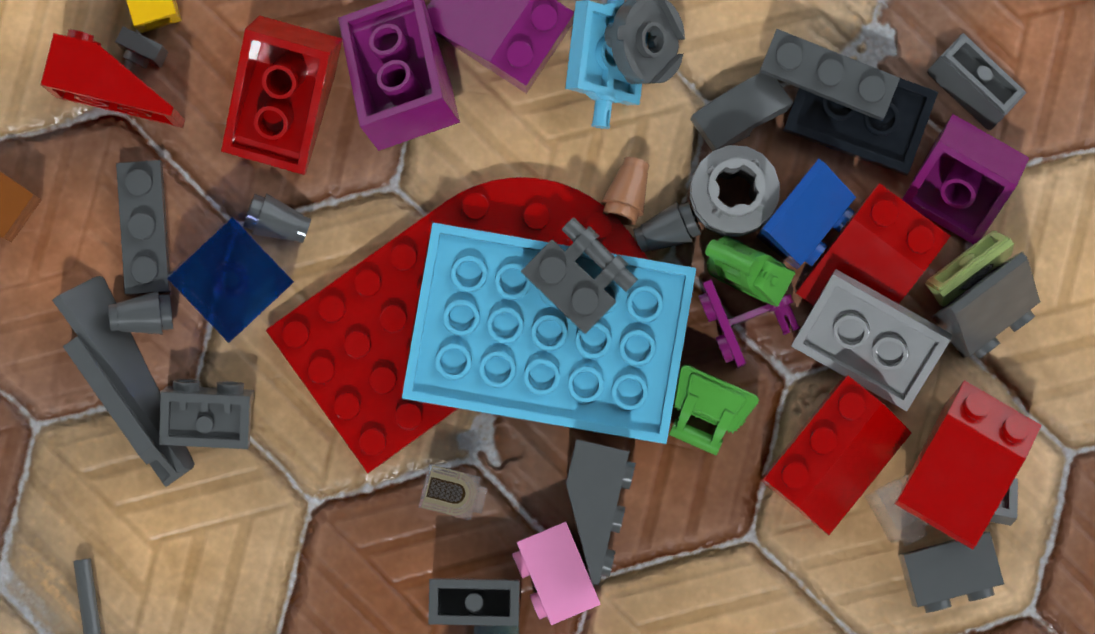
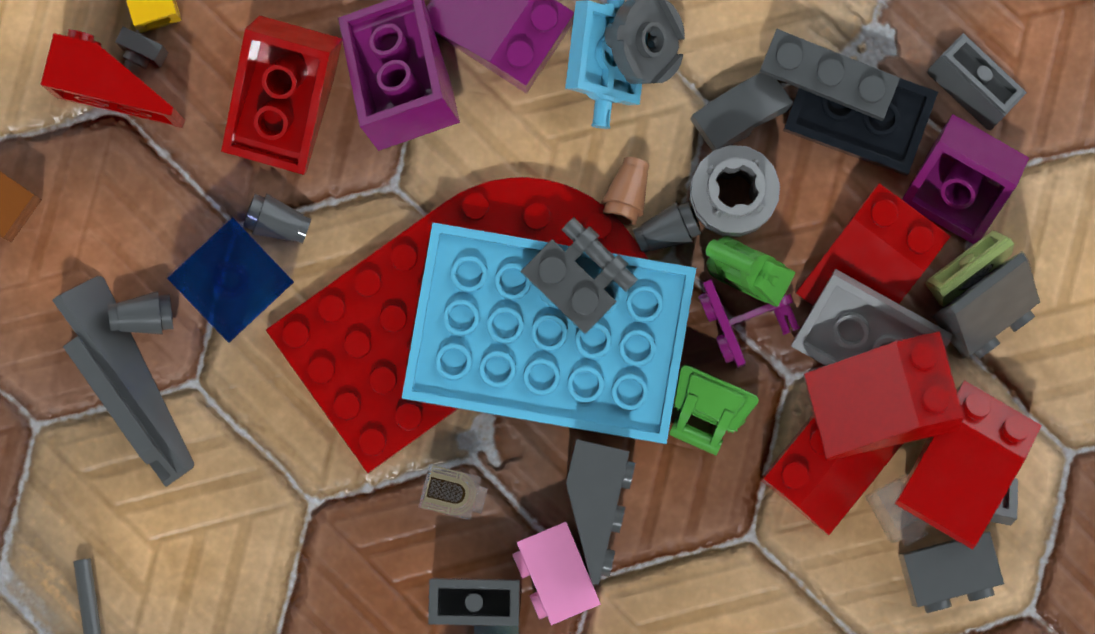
(143, 227): dark grey plate -> none
(205, 415): dark grey bracket -> none
(808, 215): blue slope -> none
(885, 397): none -> red slope

